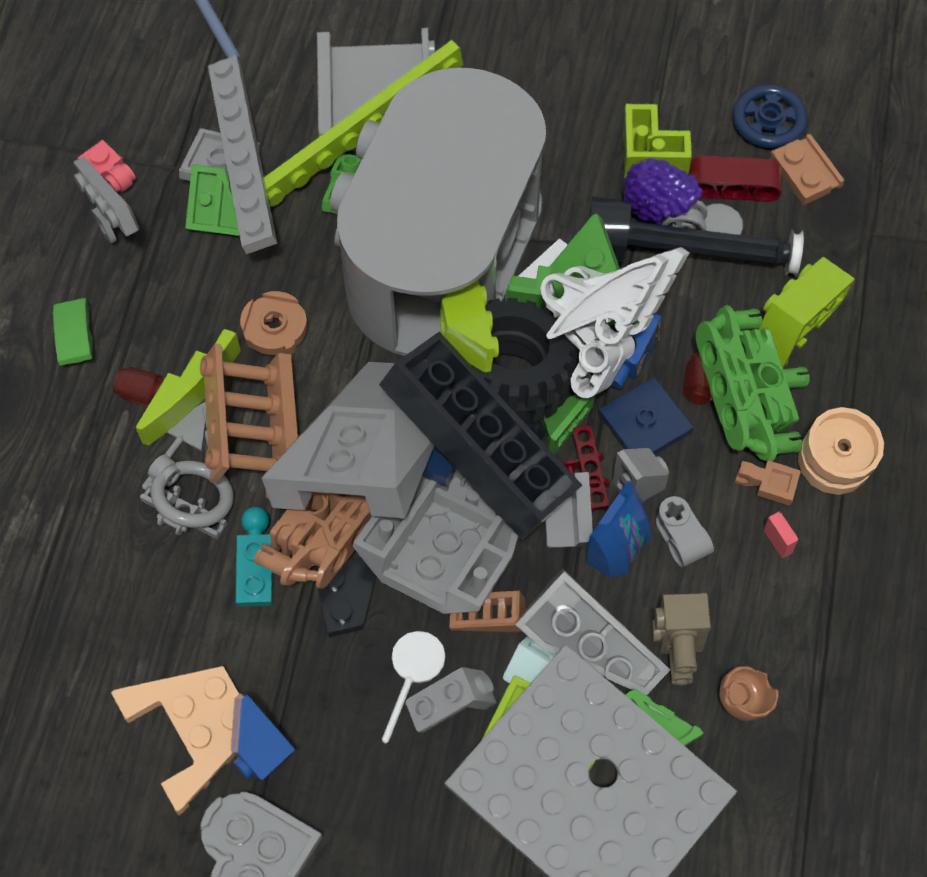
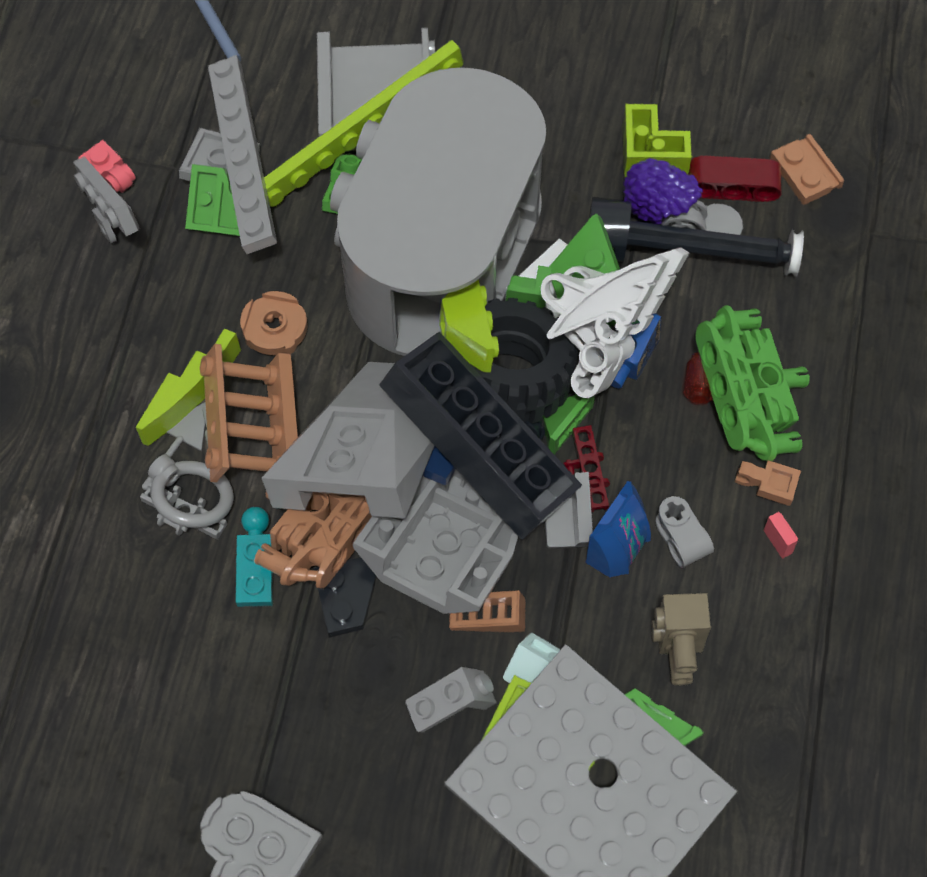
(72, 331): bright green slope -> none
(137, 385): clear red brick -> none
(202, 714): light nougat wing -> none
(256, 740): blue slope -> none
(417, 659): white piece -> none
(573, 617): light grey wedge -> none
(642, 469): light grey slope -> none
(646, 418): dark blue plate -> none
(747, 694): nougat hair -> none
(770, 108): dark blue plate -> none
(804, 305): lime wedge -> none
(840, 450): light nougat wheel -> none

